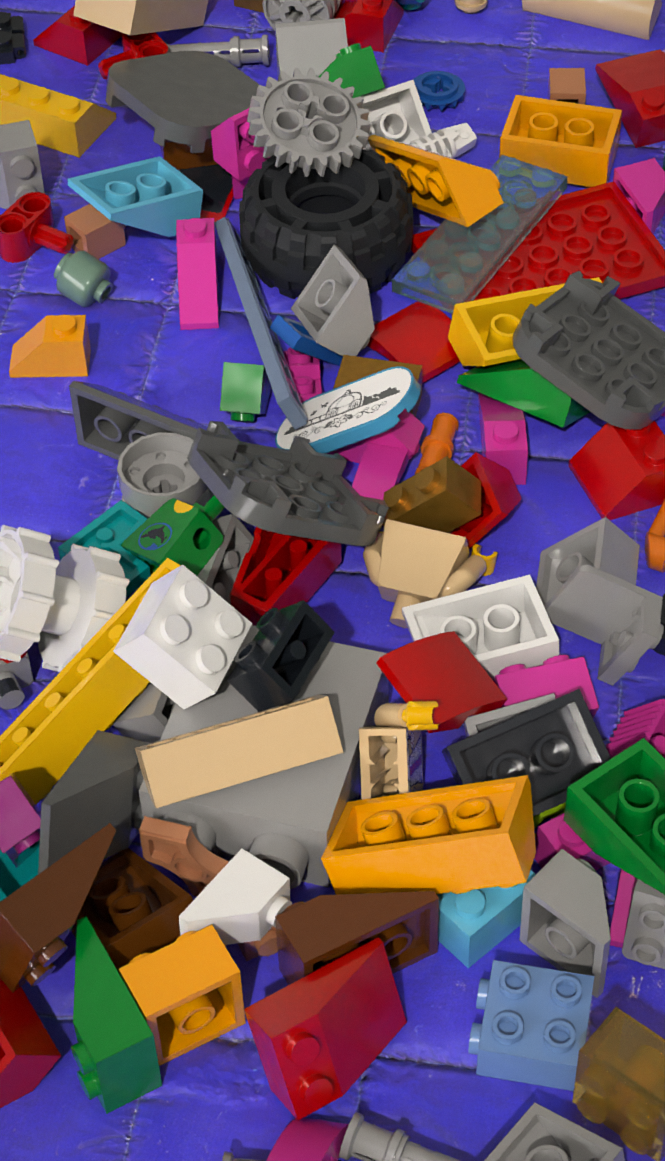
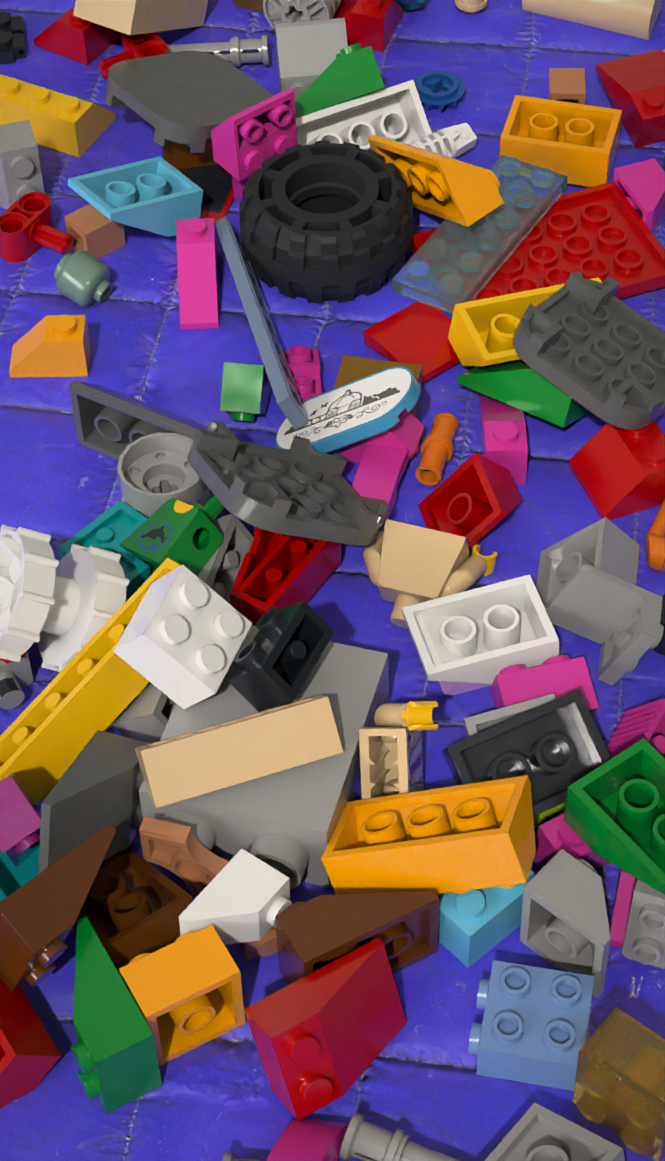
(299, 339): blue tile -> none
(308, 122): light grey gear -> none
(337, 305): light grey slope -> none
(436, 497): pearl gold brick -> none
(443, 672): red slope -> none

